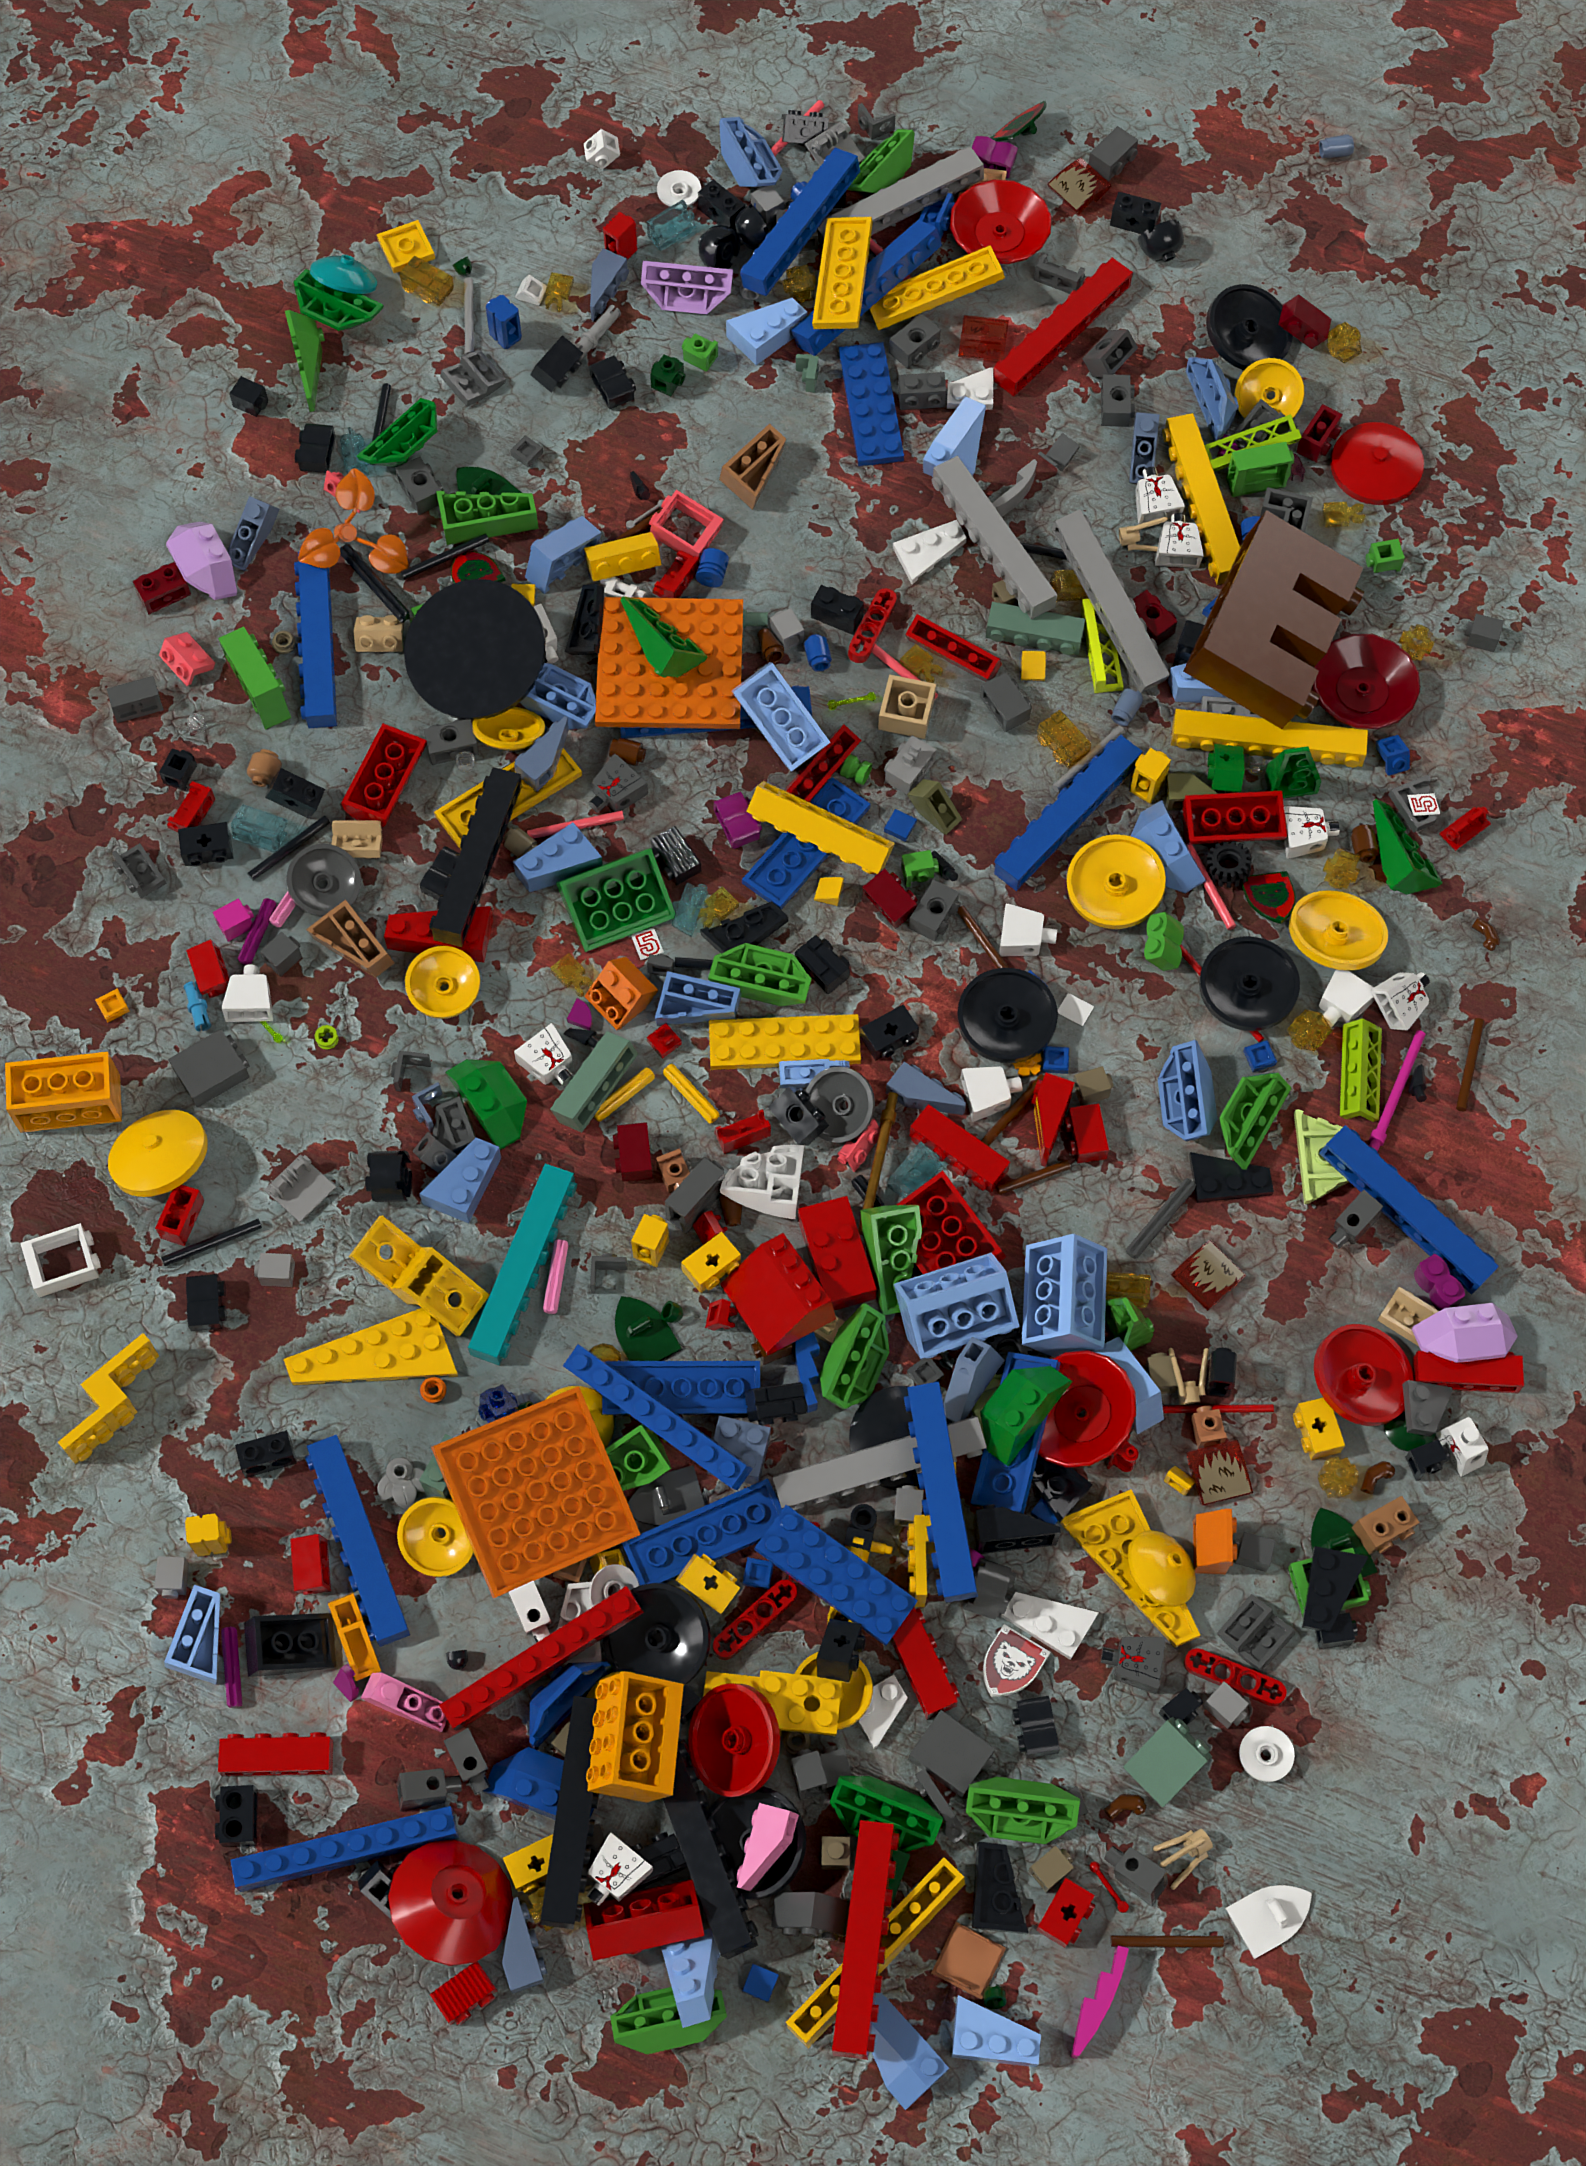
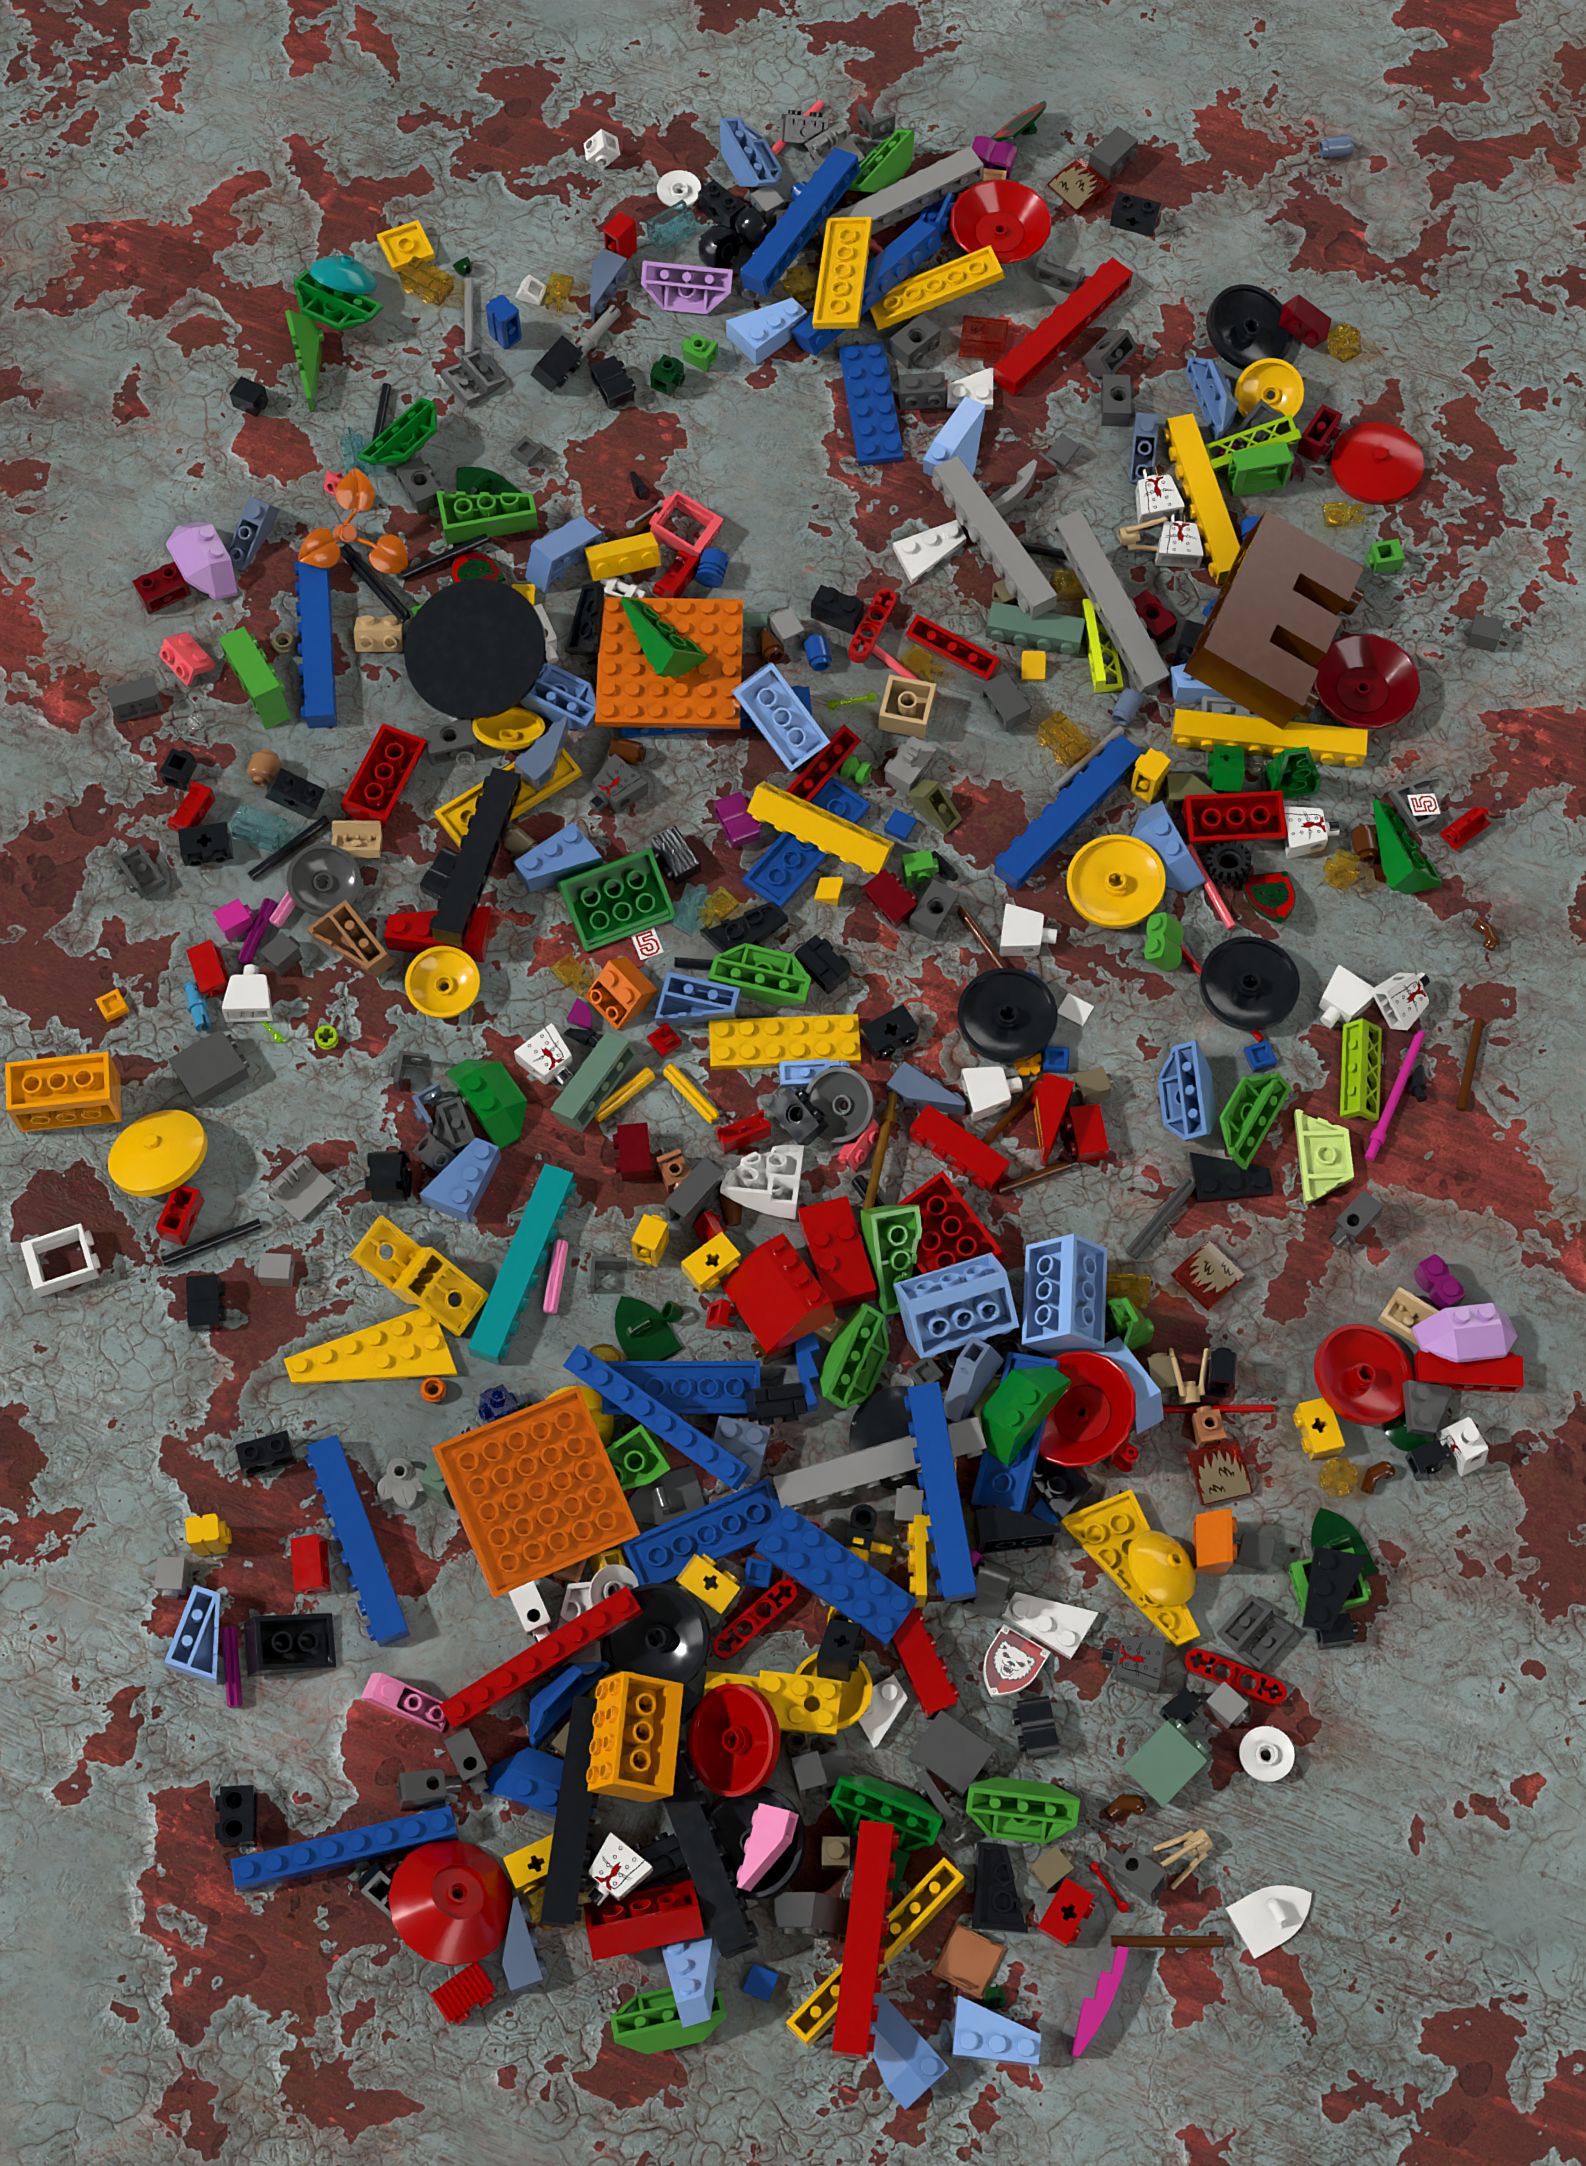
(113, 1405): yellow bracket -> none
(275, 1755): red brick -> none
(316, 448): black brick -> none
(345, 1682): magenta tile -> none
(354, 1636): light orange slope -> none
(423, 1544): yellow dish -> none
(457, 1659): black hinge -> none
(581, 823): coral bar -> none
(660, 964): dark grey plate -> none
(753, 465): medium nougat wedge -> none
(810, 368): sand green bracket -> none
(914, 1171): clear light blue hinge -> none
(1162, 241): black cylinder -> none
(1179, 1480): yellow slope -> none
(1288, 506): dark grey brick -> none
(1309, 1030): clear yellow brick -> none
(1338, 930): yellow dish -> none
(1386, 1525): medium nougat brick -> none
(1394, 754): blue bracket -> none
(1408, 1208): blue brick -> none
(1416, 650): clear yellow brick -> none

